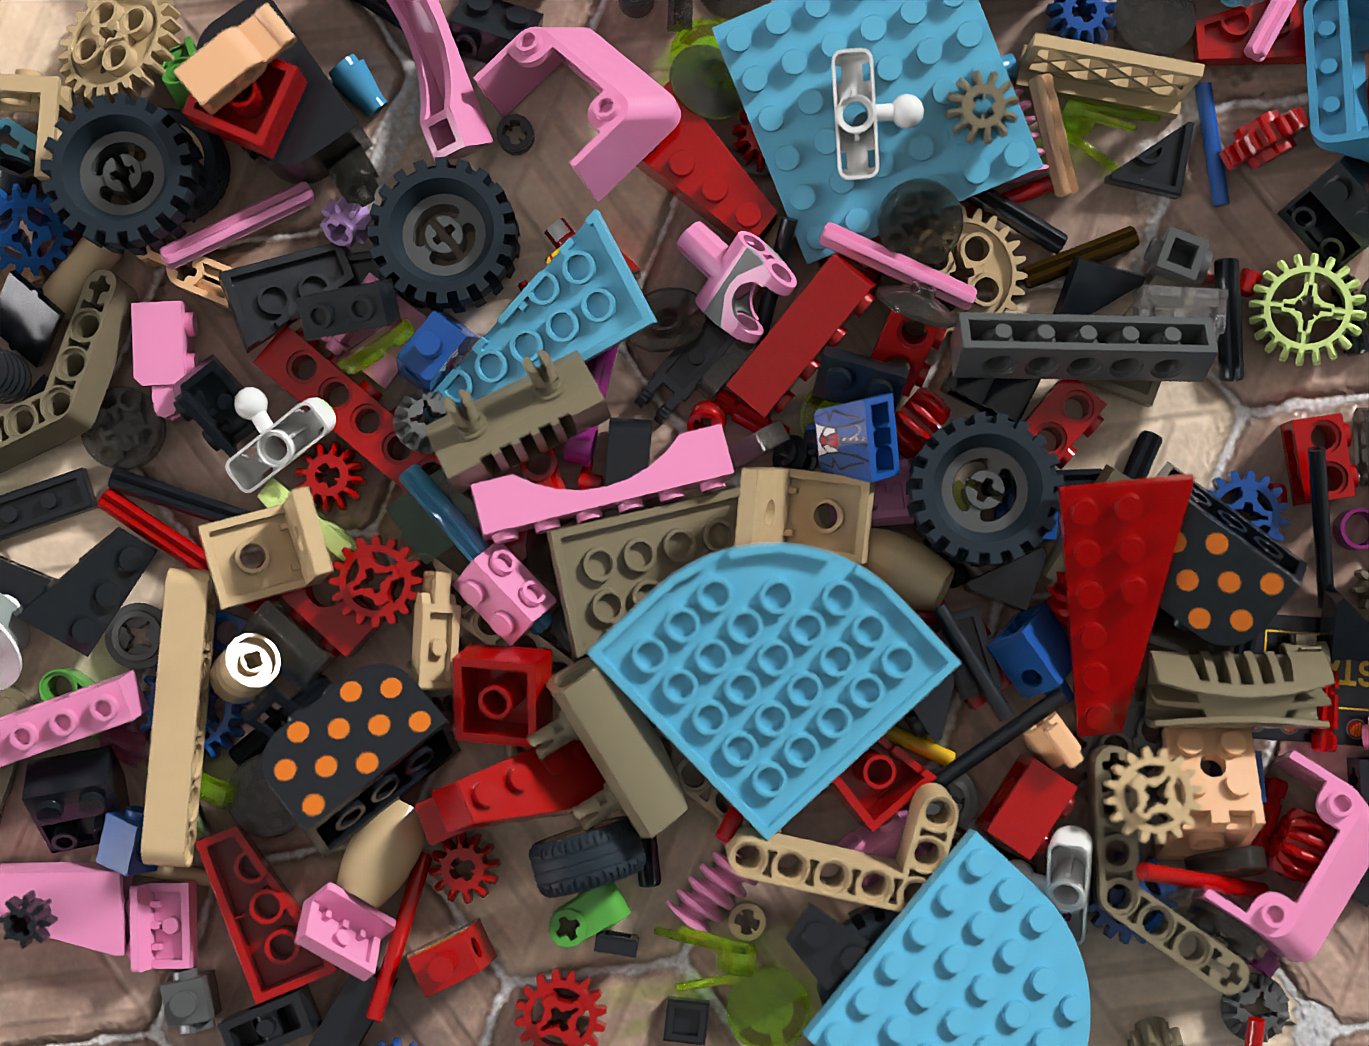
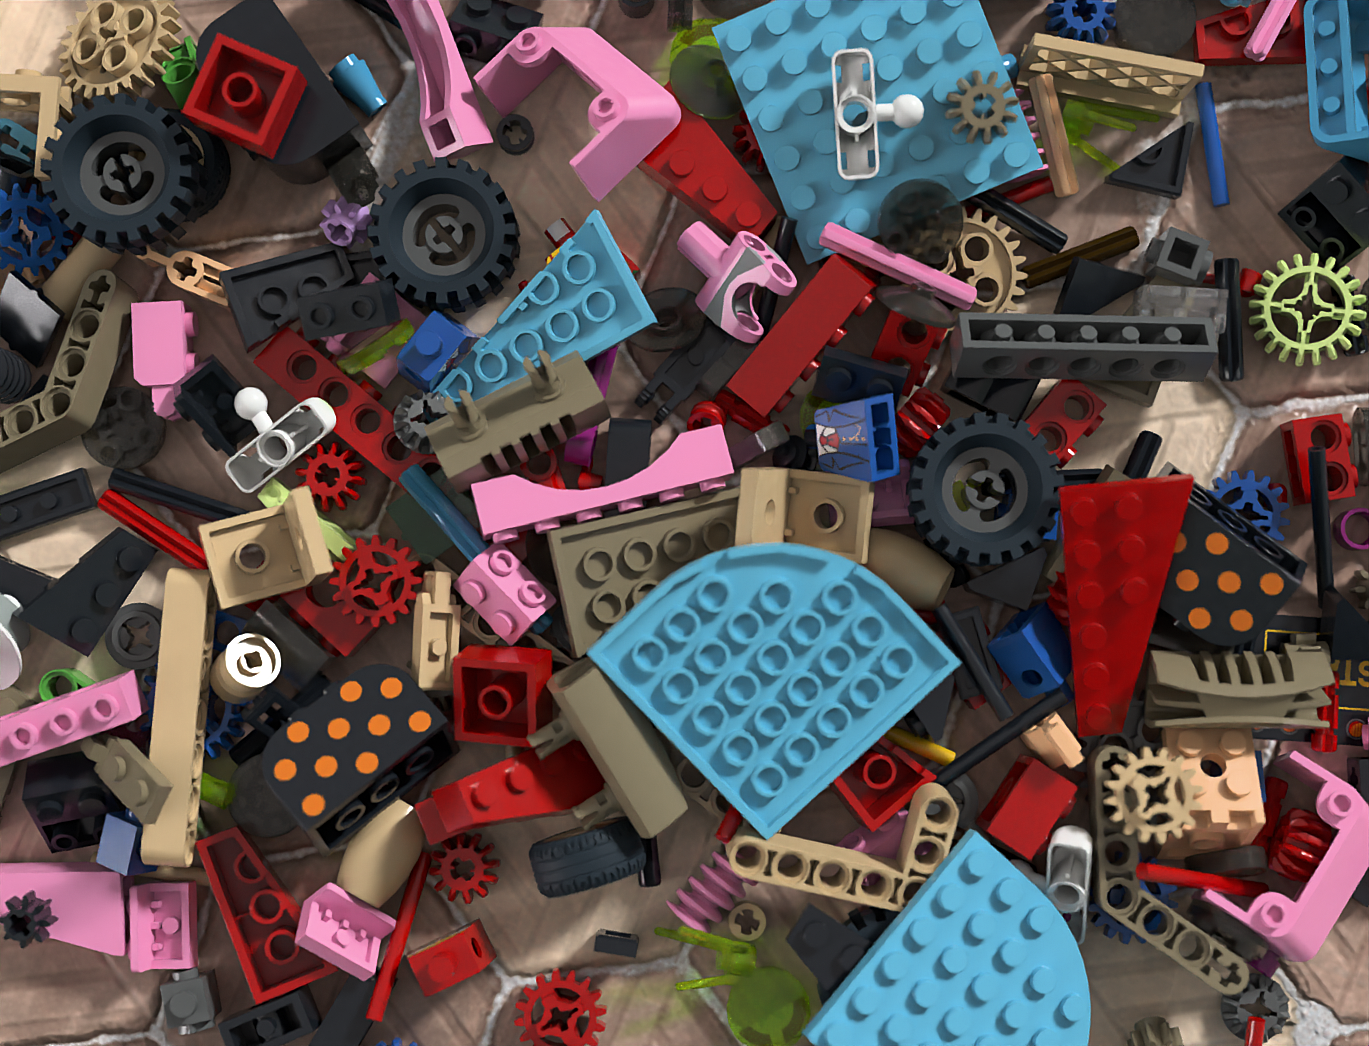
(128, 775): none -> dark tan hinge
(235, 59): light nougat piece -> none
(237, 225): bright pink axle -> none
(594, 910): bright green piece -> none
(686, 1020): black tile -> none
(1265, 139): red gear -> none

